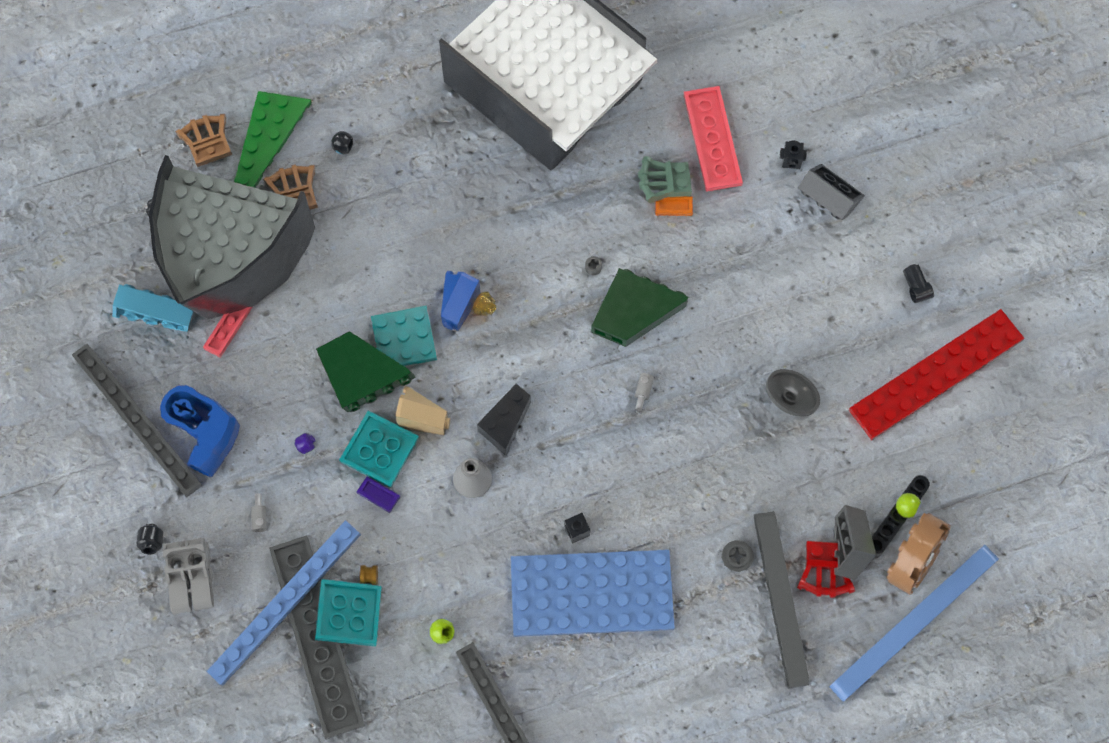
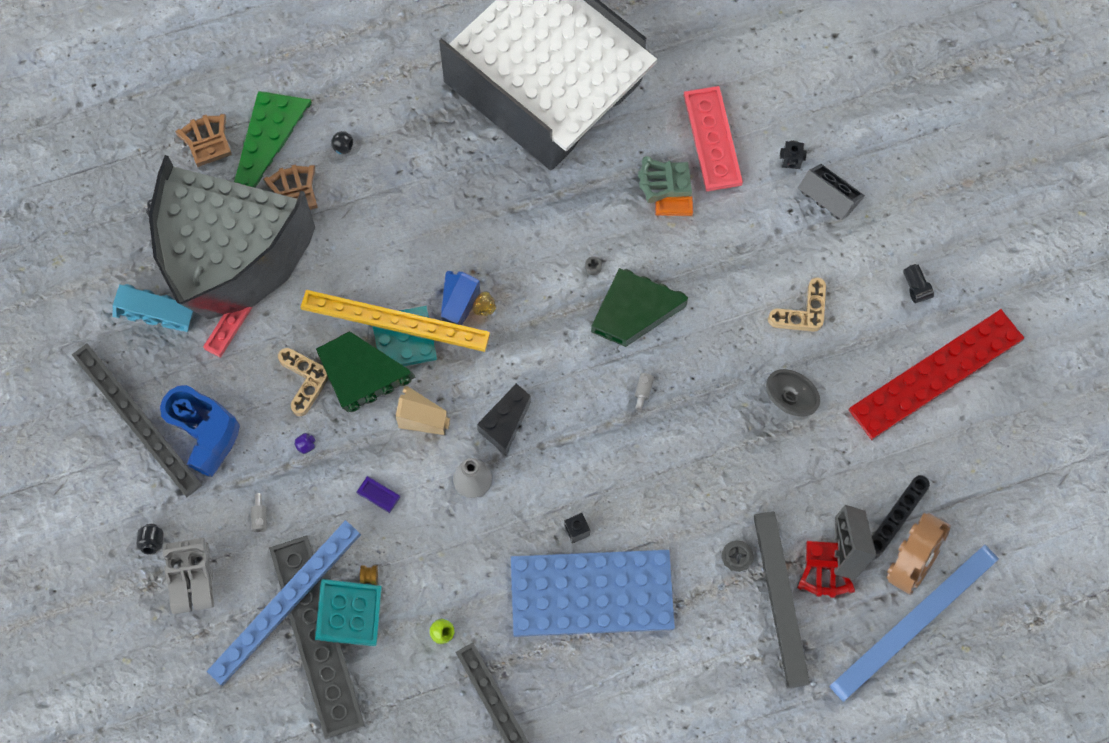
(311, 380): none -> tan beam
(379, 449): teal plate -> none
(395, 320): none -> yellow plate
(805, 316): none -> tan beam
(907, 505): lime piece -> none

